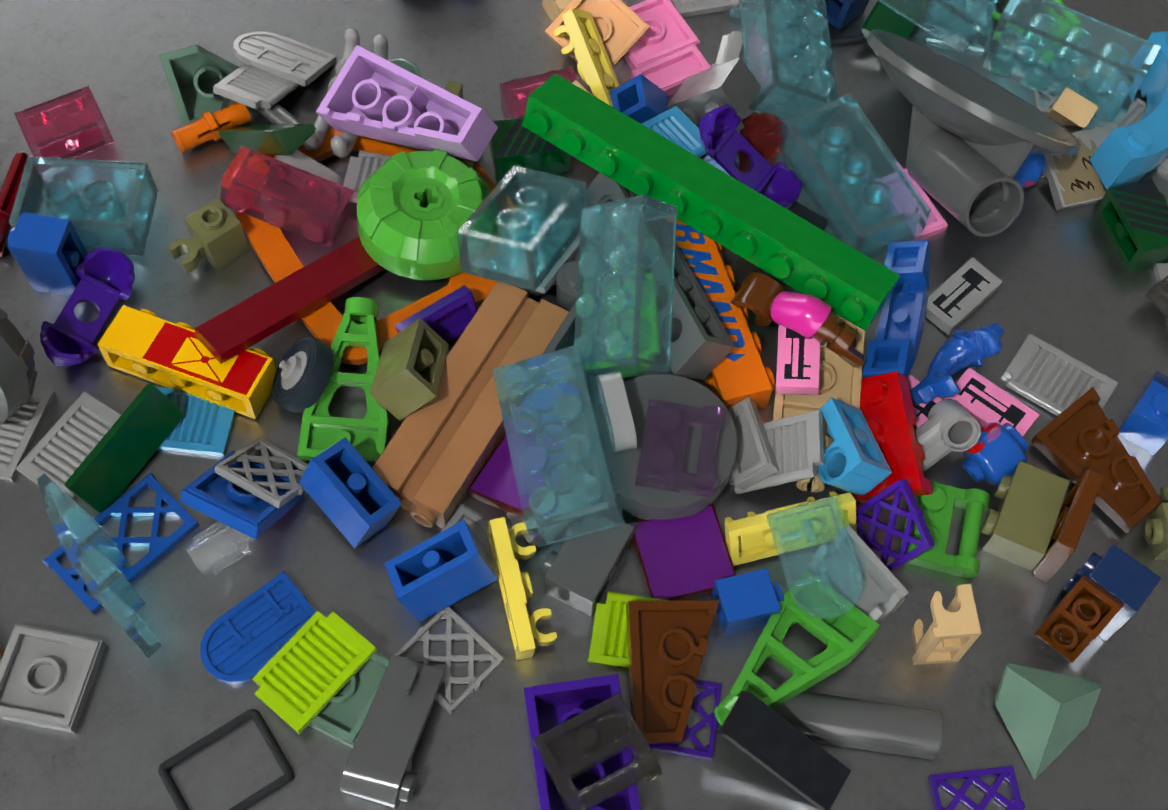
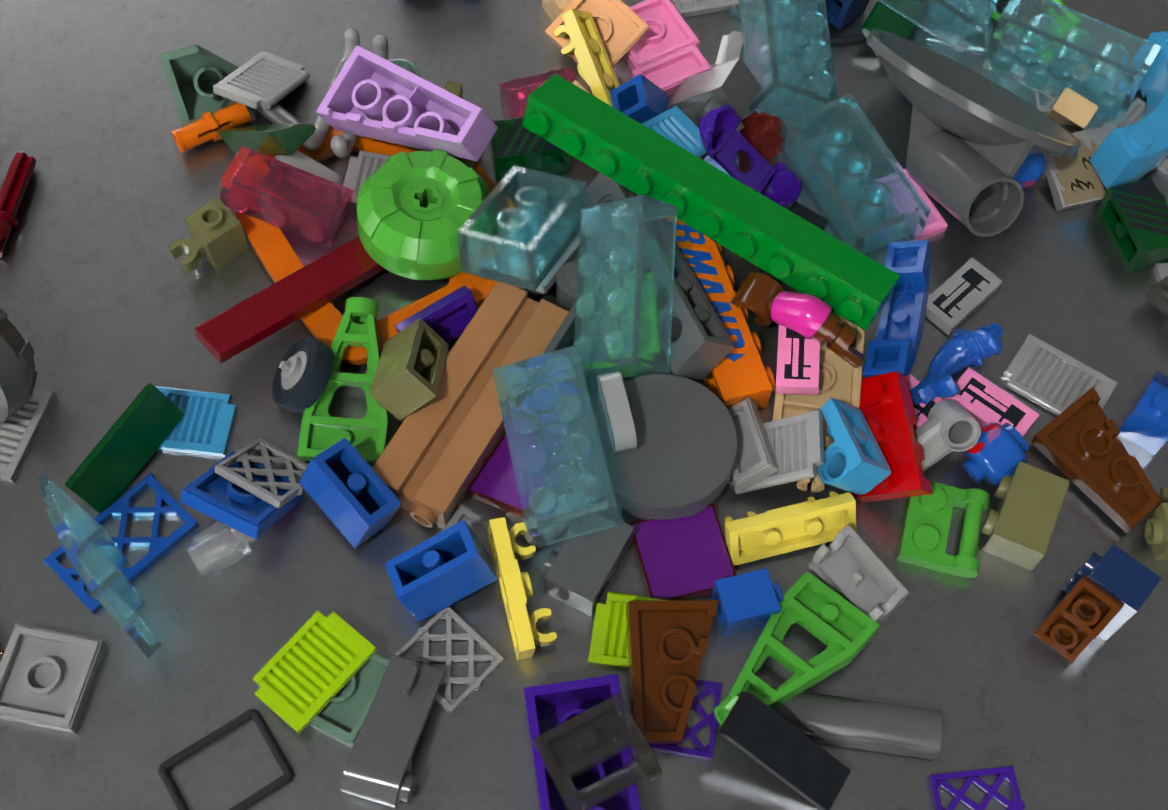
(47, 252): blue brick -> none
(64, 126): clear pink brick -> none
(69, 441): light grey window -> none
(103, 199): clear light blue brick -> none
(104, 280): dark purple piece -> none
(176, 359): yellow brick -> none
(254, 631): blue window -> none
(282, 56): light grey window -> none
(665, 448): clear purple plate -> none
(817, 557): clear light blue window -> none
(914, 514): dark purple window -> none
(951, 630): tan hinge -> none
(1044, 711): sand green slope -> none
(1069, 524): reddish brown tile -> none

